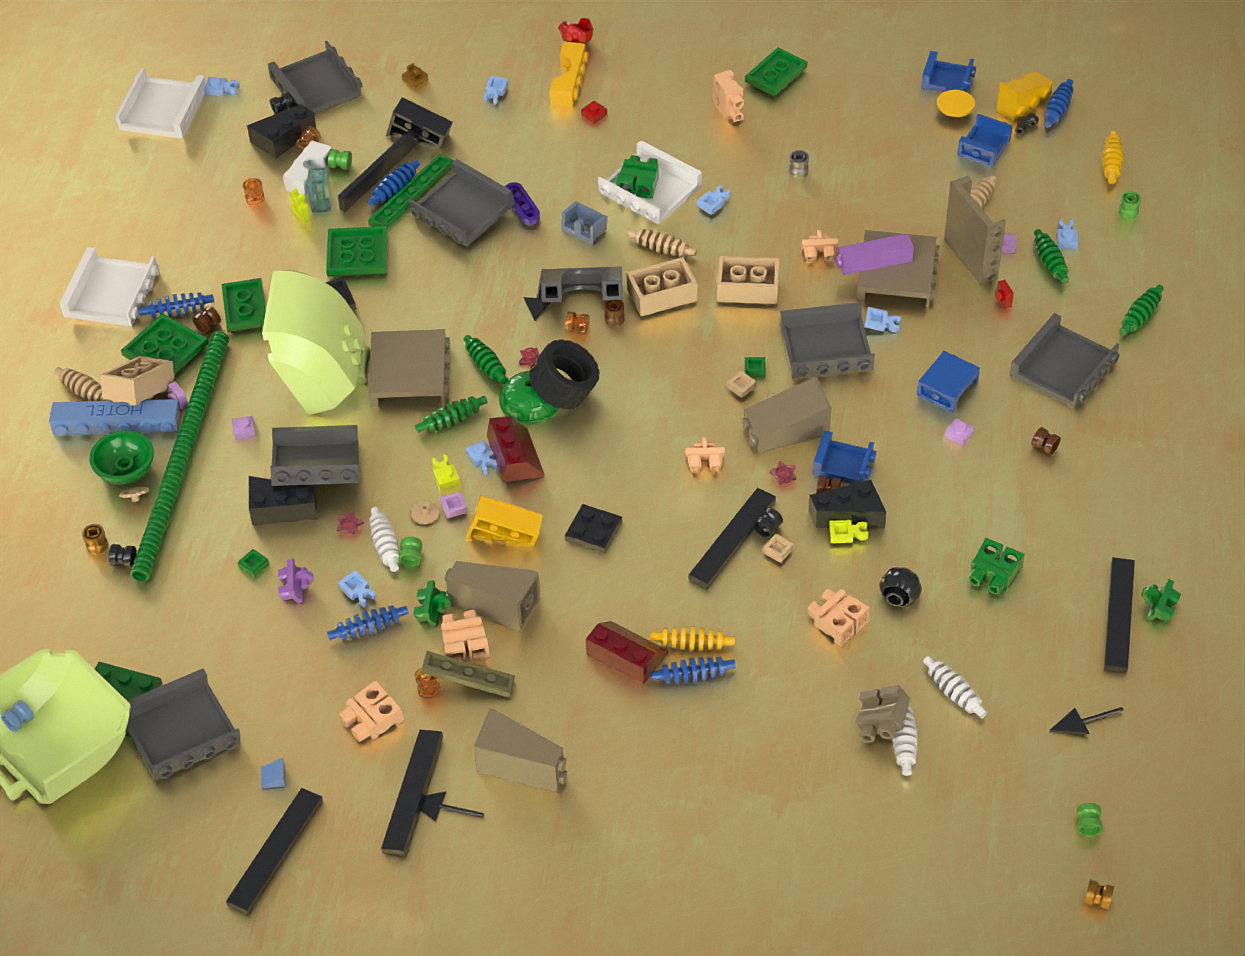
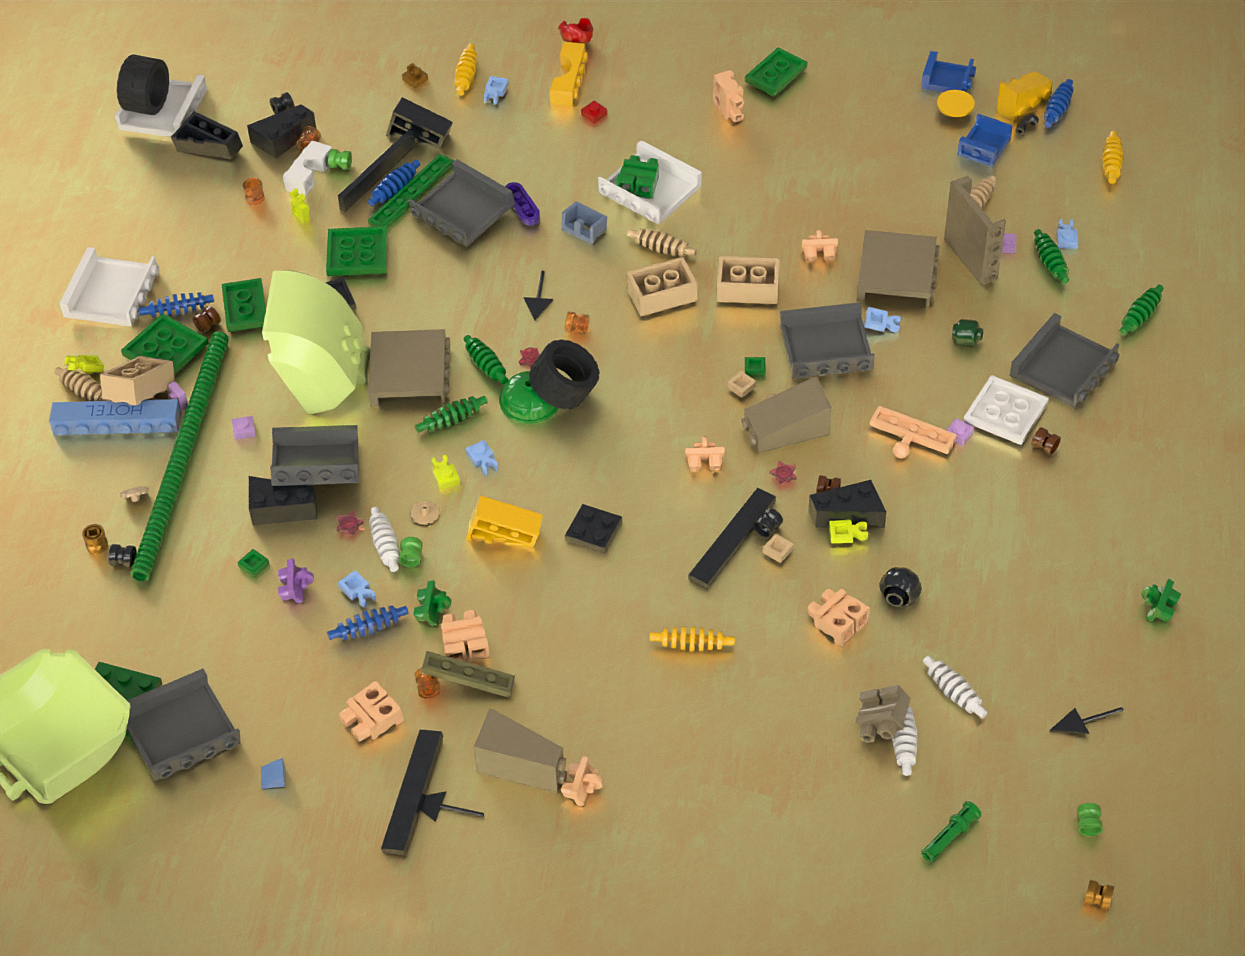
(17, 716): medium blue wheel -> none
(88, 363): none -> neon yellow plate
(122, 457): green hat -> none
(143, 84): none -> black tyre
(206, 137): none -> black wedge
(219, 86): light blue plate -> none
(274, 851): black tile -> none
(318, 80): dark grey panel -> none
(319, 183): clear light blue torso -> none
(453, 505): lavender plate -> none
(465, 69): none -> yellow piece
(494, 592): dark tan slope -> none
(513, 449): dark red slope -> none
(585, 781): none -> light nougat hips
(603, 279): dark grey arch -> none
(614, 312): reddish brown wheel -> none
(624, 650): dark red slope -> none
(693, 669): blue piece -> none
(713, 201): light blue plate -> none
(799, 163): flat silver wheel -> none
(843, 460): blue panel -> none
(874, 254): medium lavender brick -> none
(912, 430): none -> light nougat plate
(947, 380): blue panel -> none
(957, 825): none -> green pin
(967, 332): none -> dark green head
(995, 566): green hips -> none
(1004, 294): red plate -> none
(1006, 410): none -> white plate
(1119, 615): black tile -> none
(1129, 205): bright green wheel -> none

